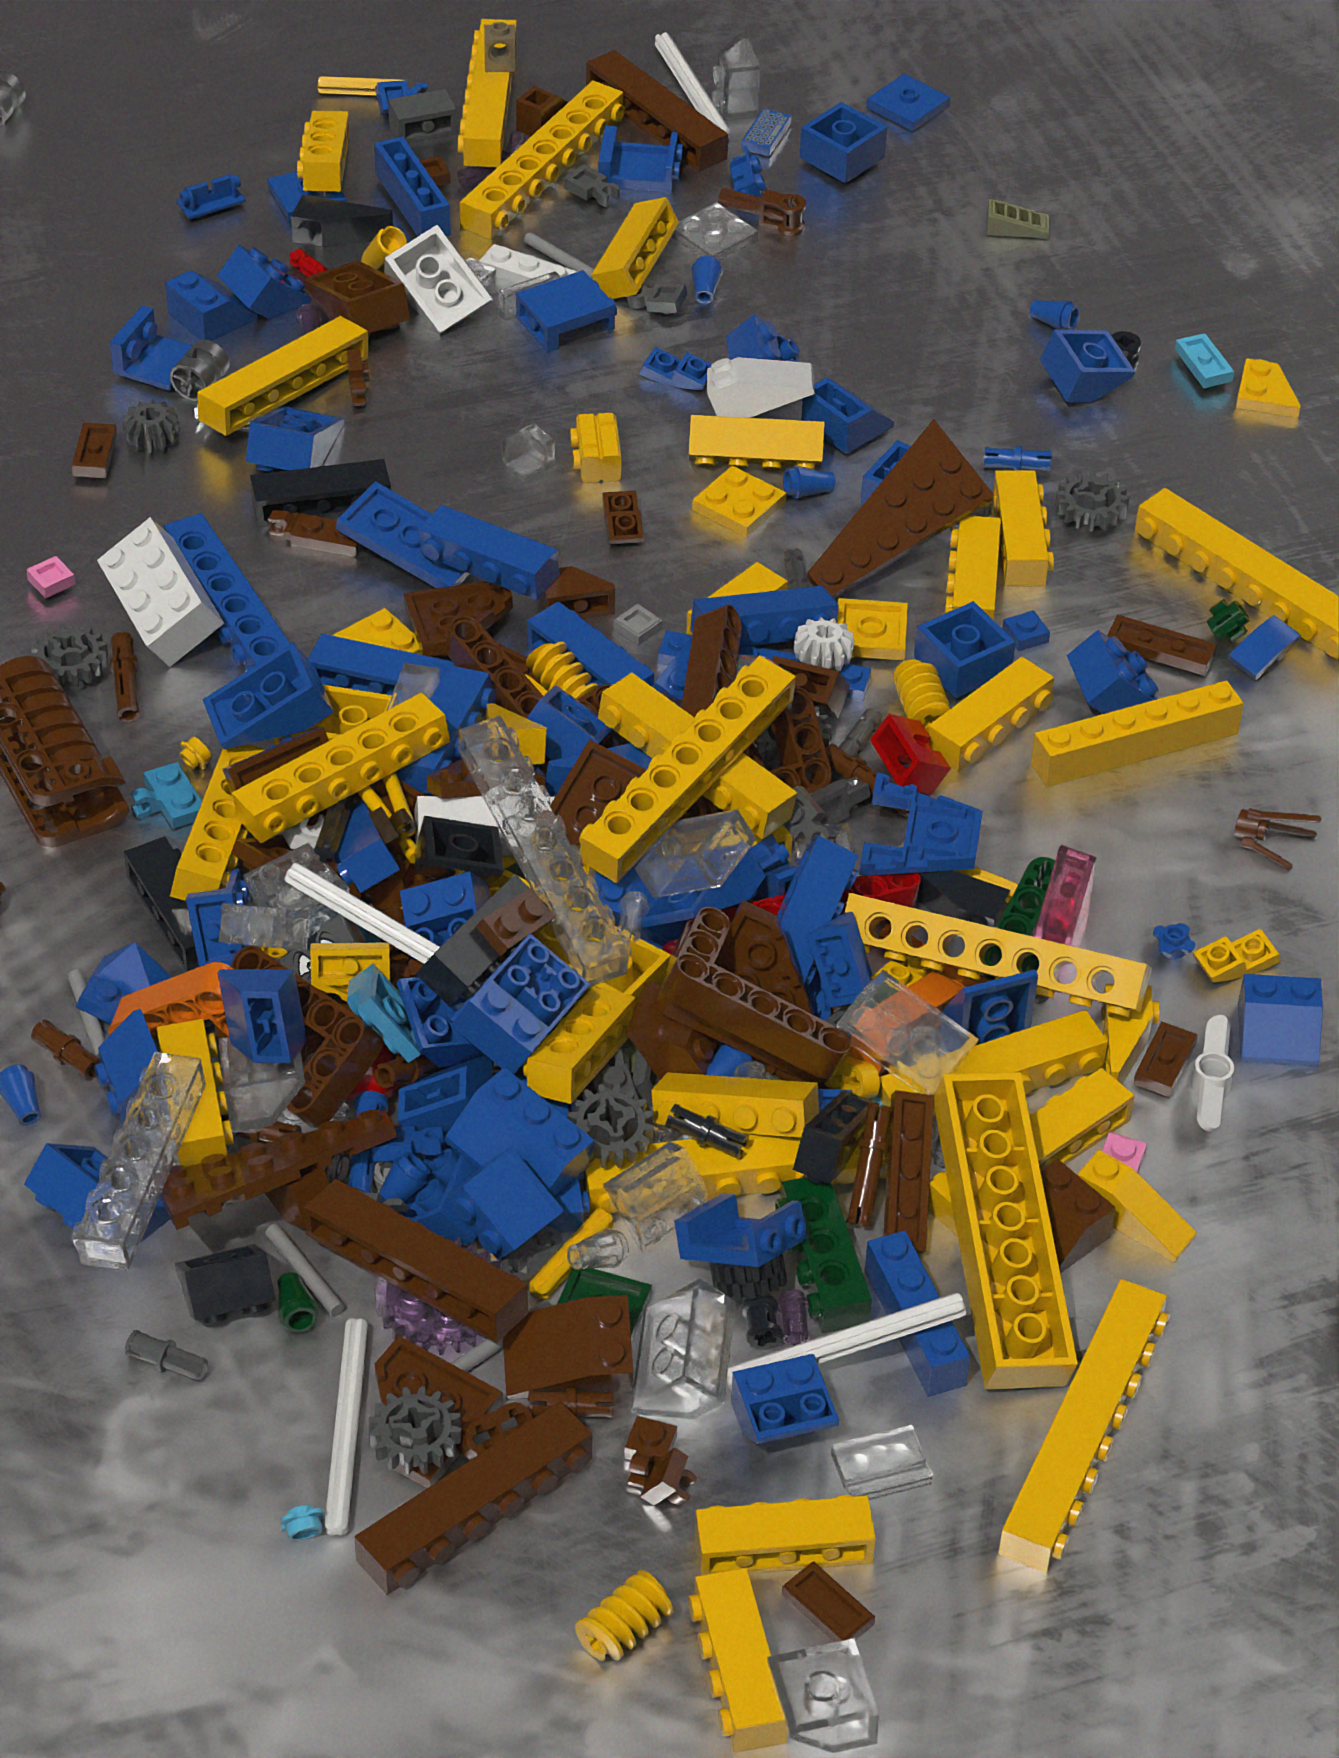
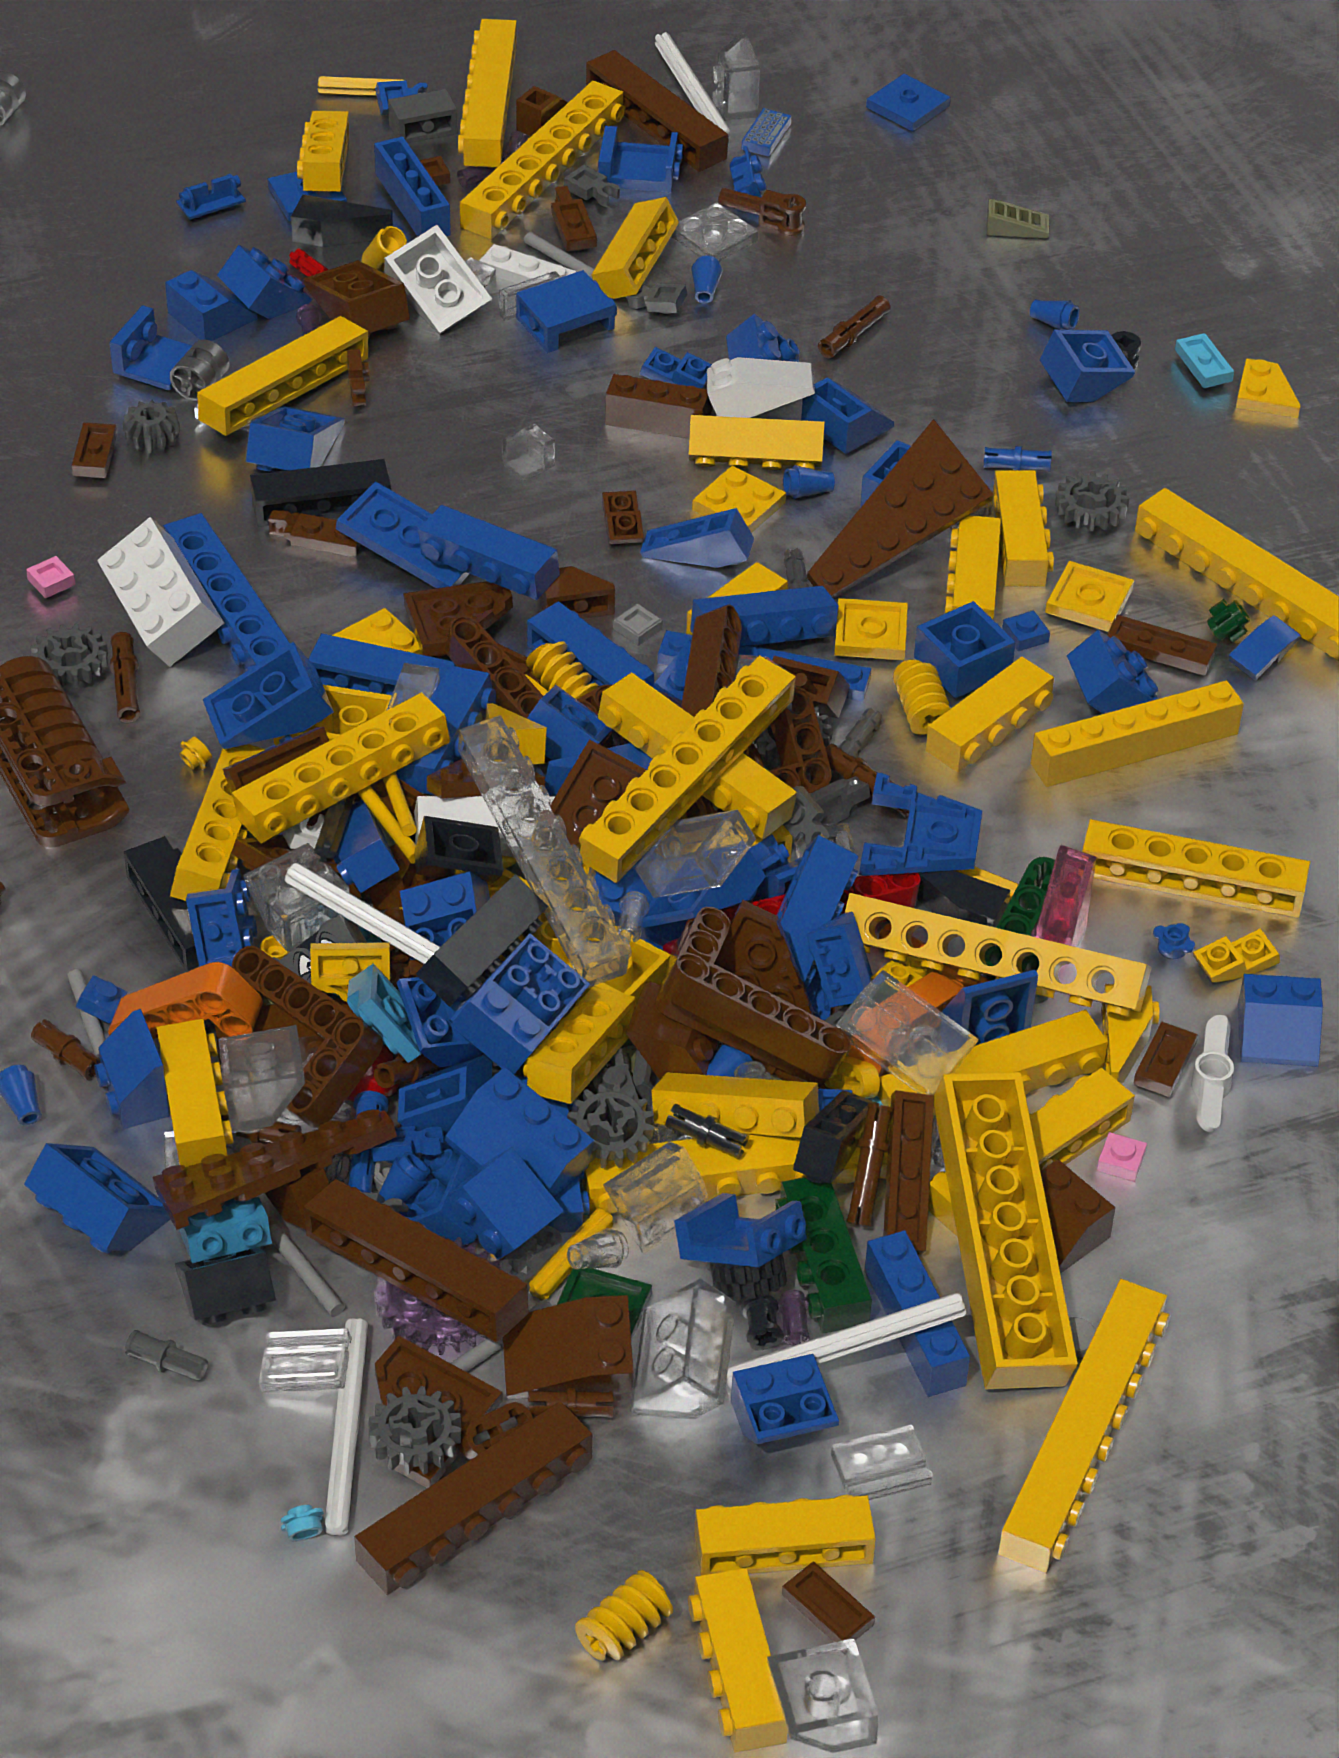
(130, 969): blue slope -> none
(139, 1162): clear brick -> none
(167, 792): dark azure plate -> none
(233, 1230): none -> dark azure plate
(263, 1013): blue slope -> none
(264, 926): clear brick -> none
(296, 1305): dark green cone -> none
(305, 1360): none -> clear plate
(392, 828): dark brown tile -> none
(499, 58): dark tan brick -> none
(514, 921): reddish brown plate -> none
(572, 221): none -> reddish brown hinge
(597, 447): yellow brick -> none
(646, 1444): reddish brown plate -> none
(654, 405): none -> reddish brown slope
(665, 1479): reddish brown tile -> none
(703, 541): none -> blue slope
(824, 644): white gear -> none
(843, 142): blue brick -> none
(846, 333): none -> reddish brown pin
(909, 742): red brick -> none
(1089, 596): none -> yellow plate
(1139, 1208): yellow slope -> none
(1197, 868): none -> yellow brick
(1255, 824): reddish brown plant -> none

